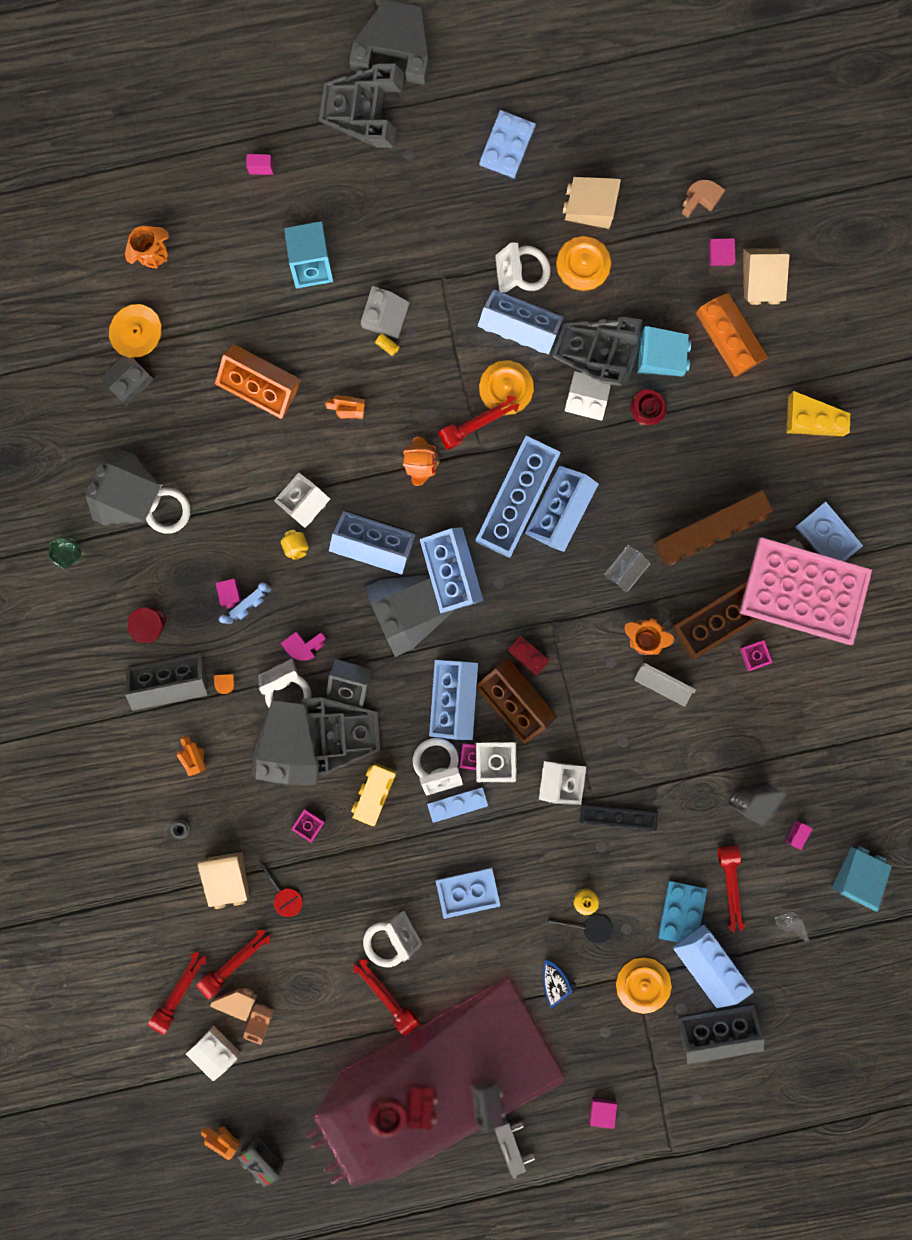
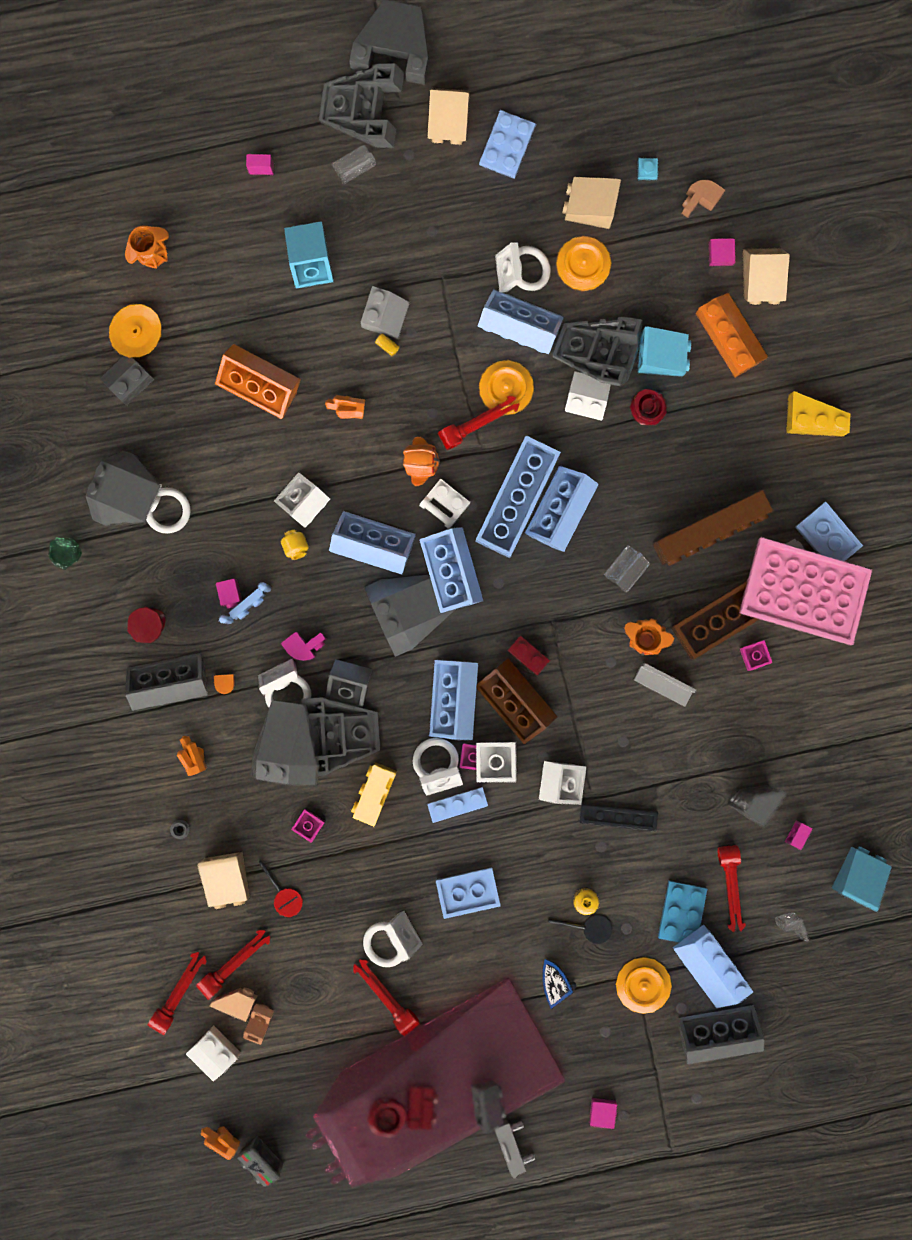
(354, 164): none -> clear panel
(448, 115): none -> tan slope
(449, 499): none -> white plate
(647, 168): none -> medium azure plate

